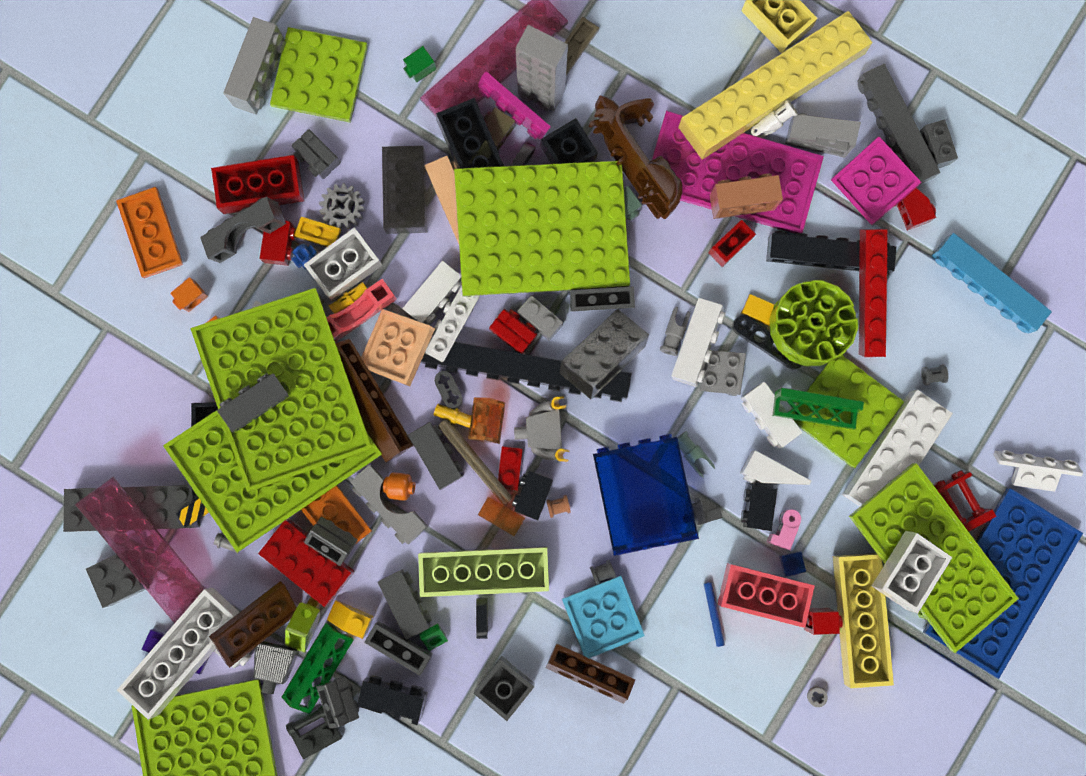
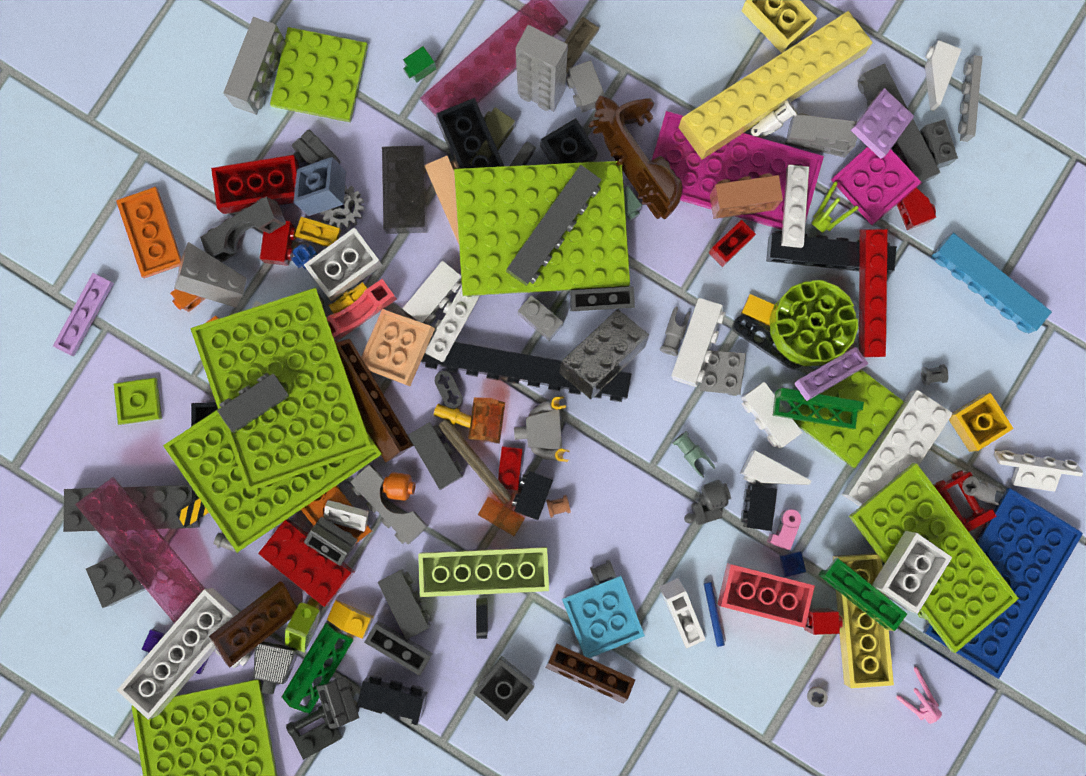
(83, 314): none -> lavender plate
(137, 401): none -> lime tile
(209, 277): none -> light grey wedge
(320, 186): none -> sand blue brick
(346, 515): none -> white plate
(433, 637): green plate -> none
(513, 331): red brick -> none
(517, 109): dark pink plate -> none
(553, 225): none -> dark grey brick
(585, 85): none -> light grey brick
(645, 495): clear blue cylinder -> none
(682, 612): none -> white slope
(714, 495): none -> dark grey head
(795, 206): none -> white plate
(822, 219): none -> lime plant
(831, 373): none -> lavender plate
(863, 595): none -> green fence
(882, 123): none -> lavender plate
(928, 709): none -> bright pink plant
(939, 69): none -> white slope
(969, 106): none -> light grey plate
(980, 422): none -> yellow brick
(981, 490): none -> light grey piece

